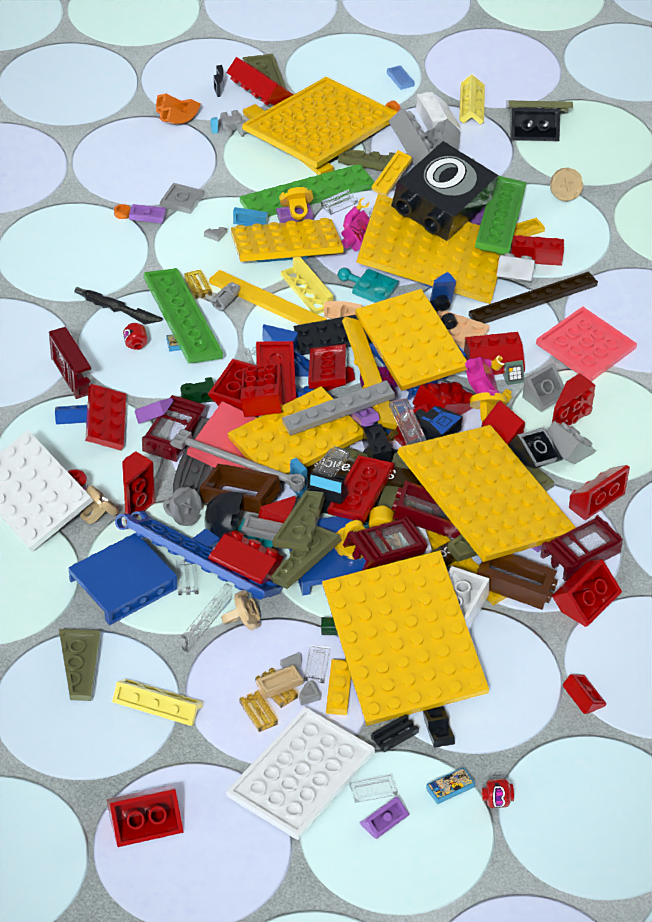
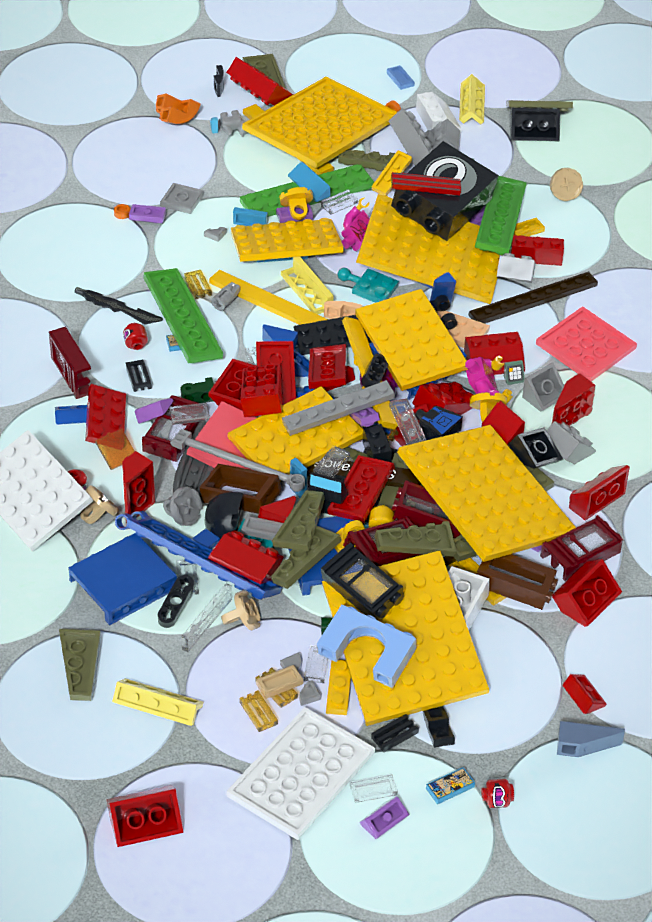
(114, 448): none -> clear orange piece
(140, 384): none -> black tile
(175, 609): none -> black beam
(189, 413): none -> clear tile
(305, 177): none -> dark azure slope
(351, 624): none -> light blue arch
(362, 582): none -> black door
(374, 371): none -> black beam
(417, 539): none -> olive wing
(425, 183): none -> red tile
(585, 739): none -> sand blue slope

